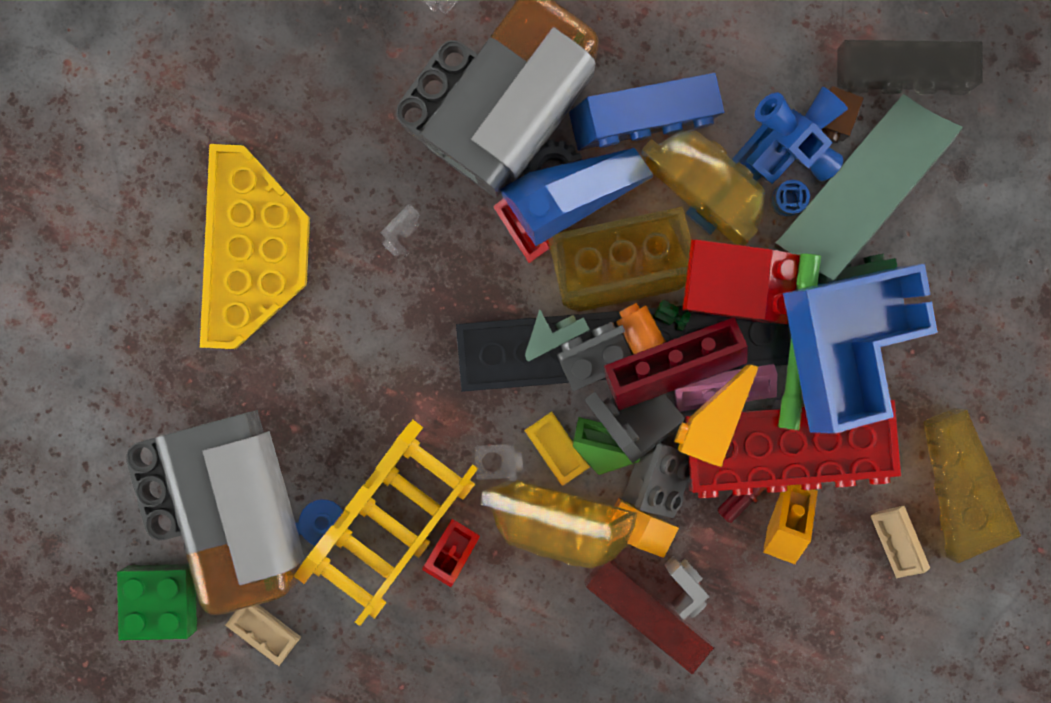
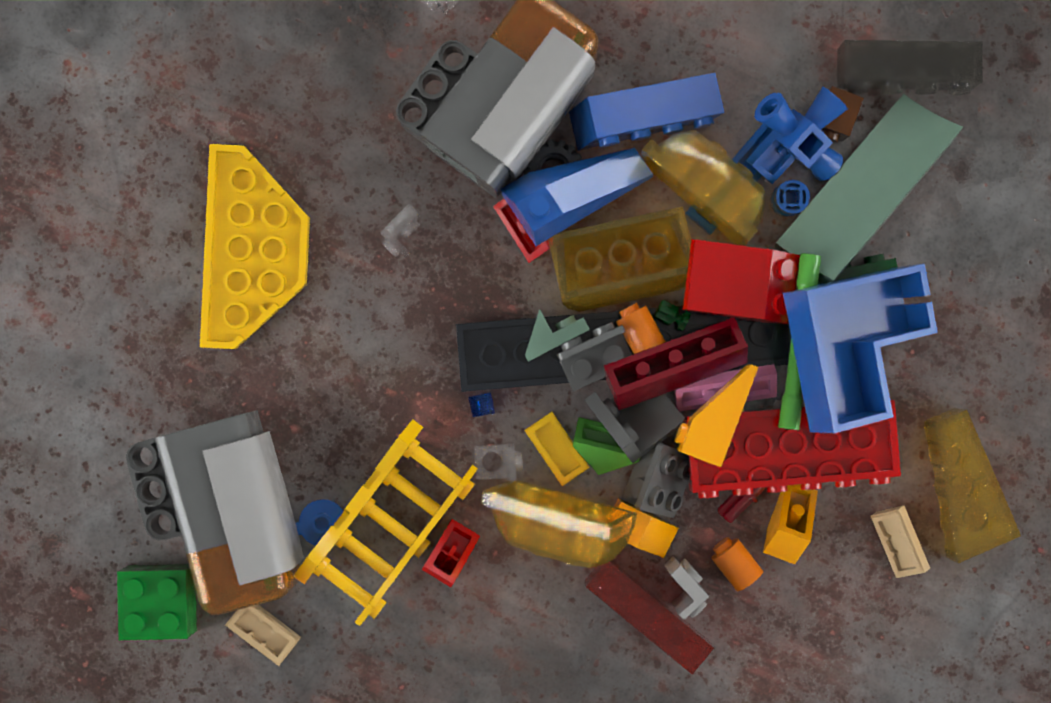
(481, 404): none -> clear blue piece
(736, 563): none -> orange brick

